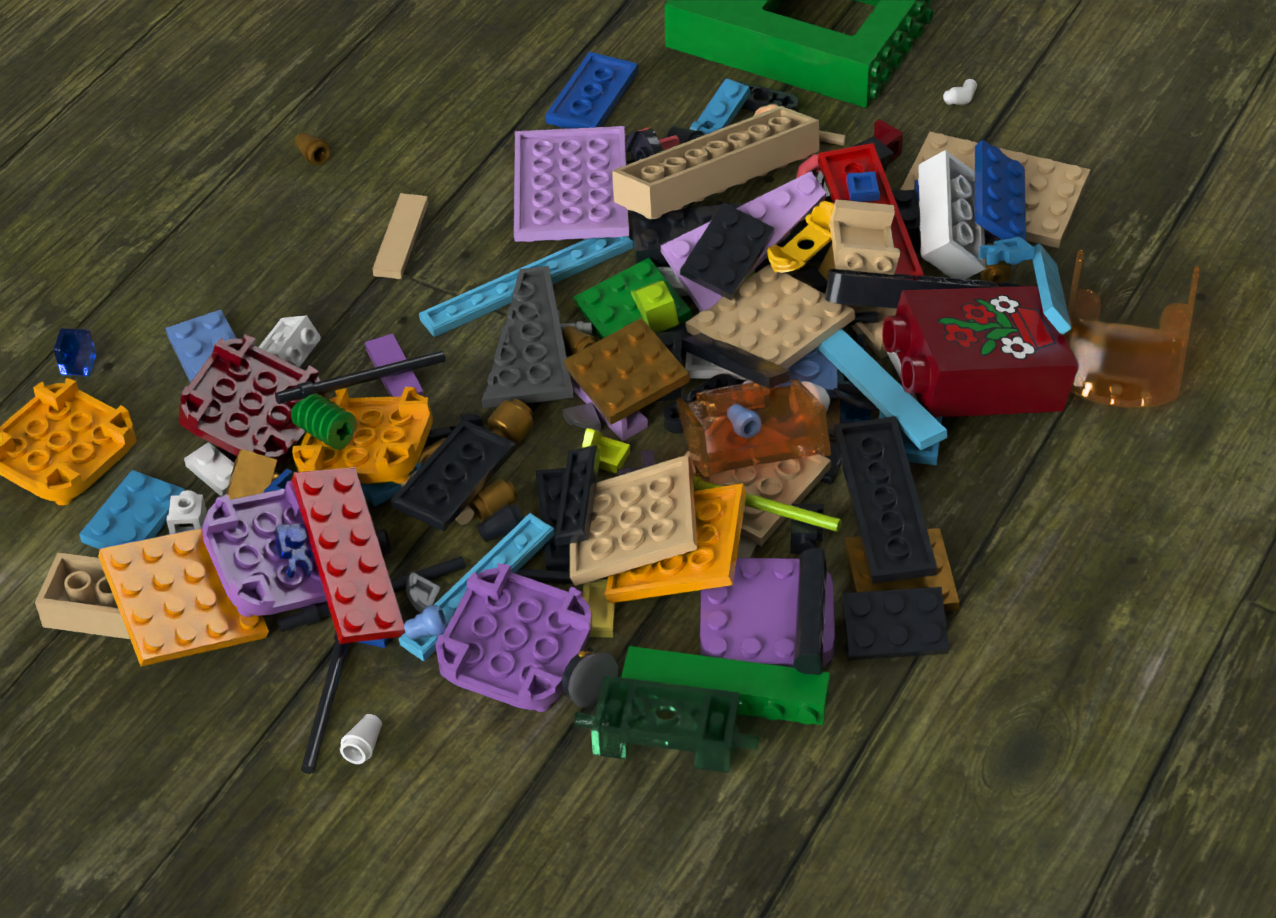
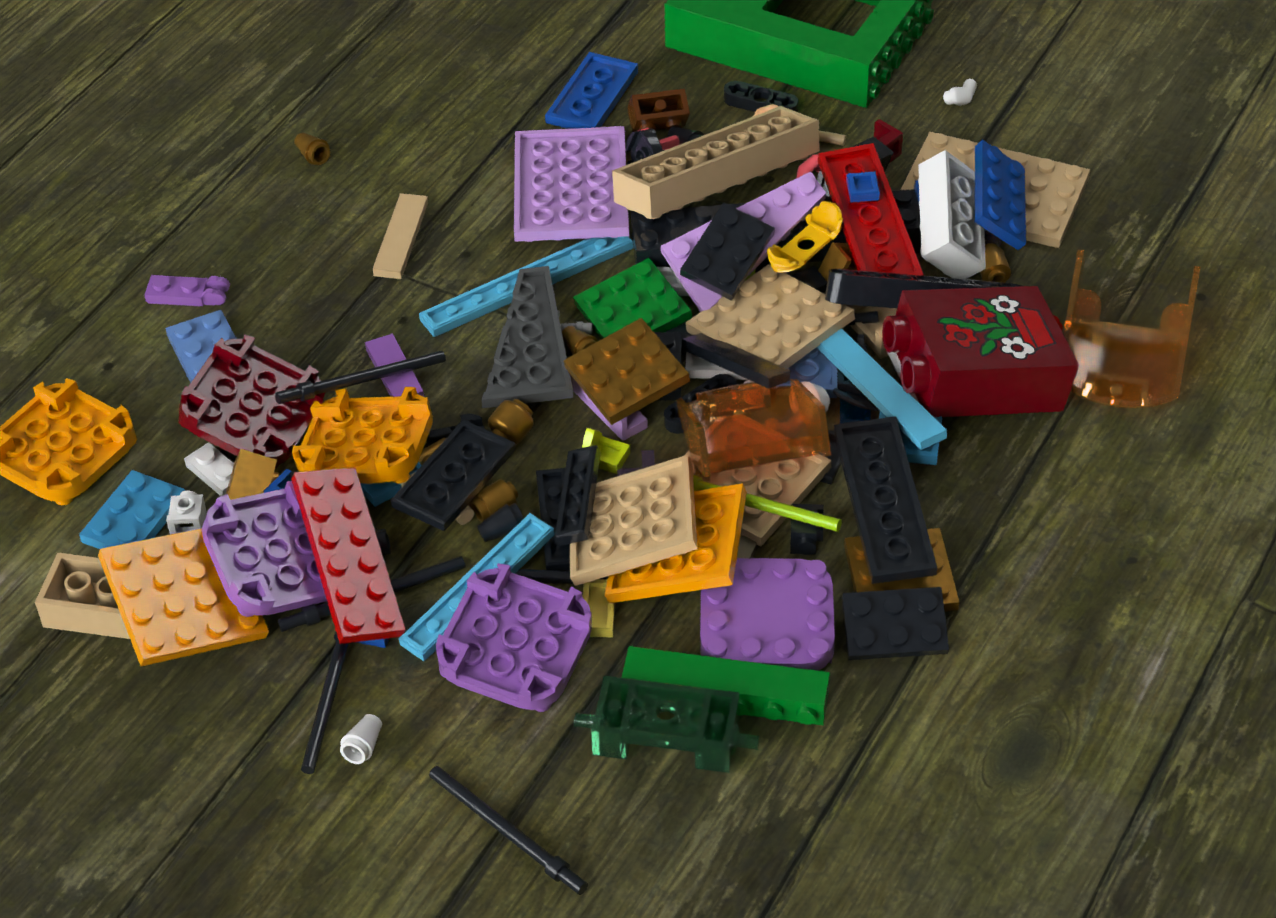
(75, 352): clear blue panel -> none
(186, 290): none -> medium lavender hinge
(291, 339): white bracket -> none
(294, 545): clear blue plate -> none
(324, 420): green piece -> none
(420, 591): dark grey tile -> none
(429, 622): medium blue piece -> none
(554, 865): none -> black bar
(582, 416): flat silver tile -> none
(585, 676): dark grey piece -> none
(656, 306): lime slope -> none
(658, 110): none -> reddish brown brick
(722, 107): dark azure plate -> none
(745, 422): medium blue piece -> none
(810, 612): black brick -> none
(863, 237): tan panel -> none
(1010, 250): dark azure plate -> none
(1051, 290): medium azure tile -> none

